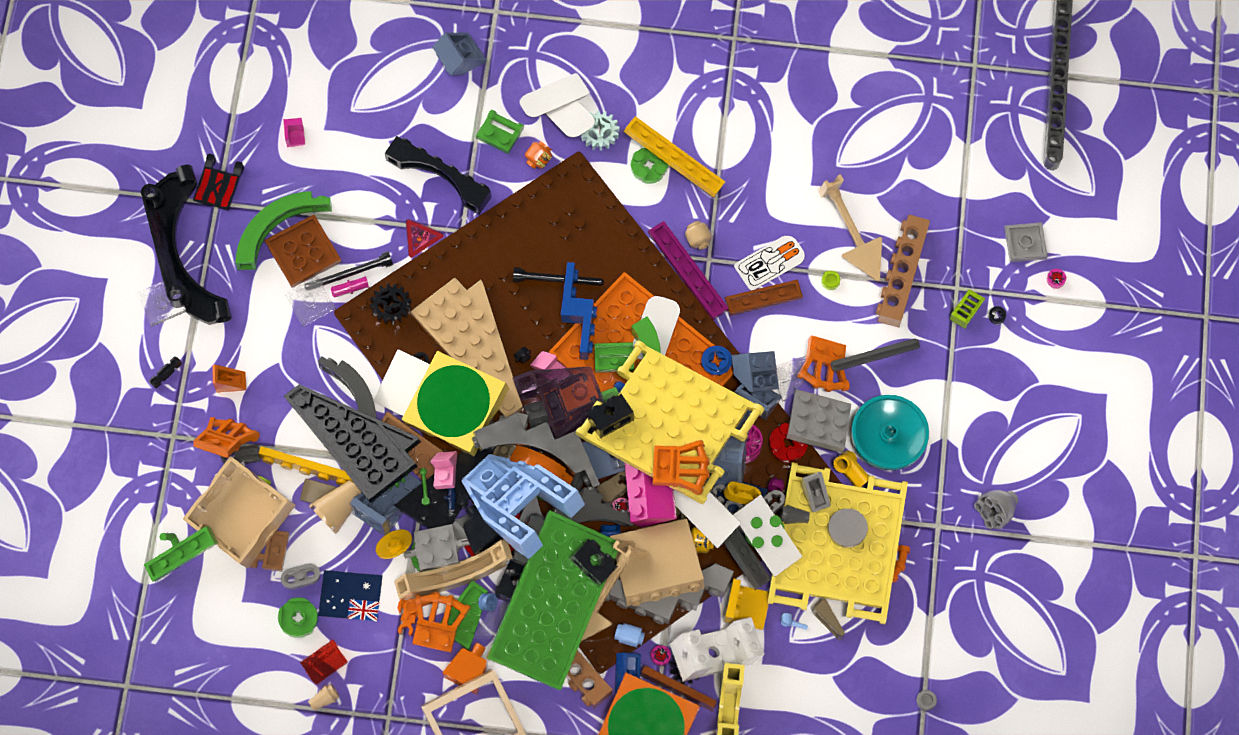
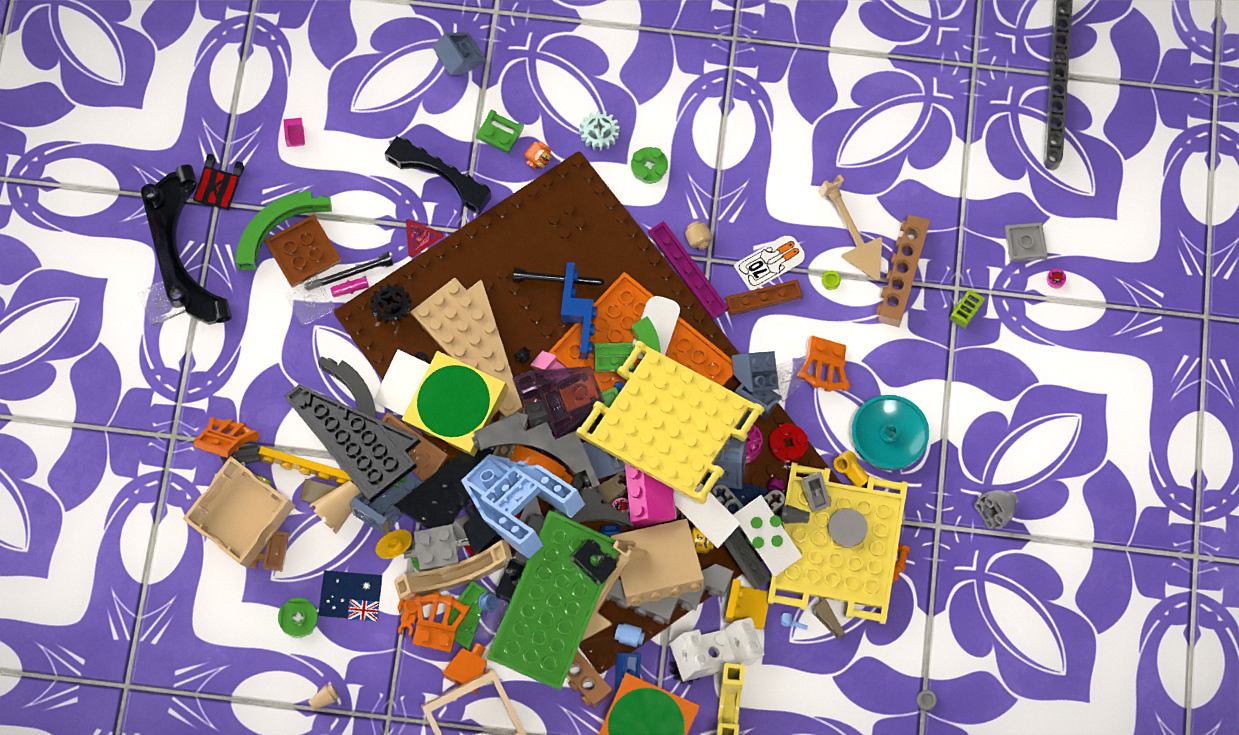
(165, 372): black axle -> none
(180, 552): bright green plate -> none
(228, 379): orange slope -> none
(300, 574): light grey plate -> none
(323, 662): clear red panel -> none
(423, 471): bright green hinge -> none
(444, 469): bright pink slope -> none
(451, 498): dark blue helmet -> none
(554, 95): white sticker -> none
(572, 118): white sticker -> none
(600, 417): black brick -> none
(660, 655): tile -> none
(667, 466): orange plate -> none
(674, 156): yellow plate -> none
(678, 688): dark orange tile -> none
(722, 354): blue gear -> none
(741, 492): yellow beam -> none
(819, 421): light grey plate -> none
(874, 355): dark grey axle -> none
(1002, 313): black bush -> none

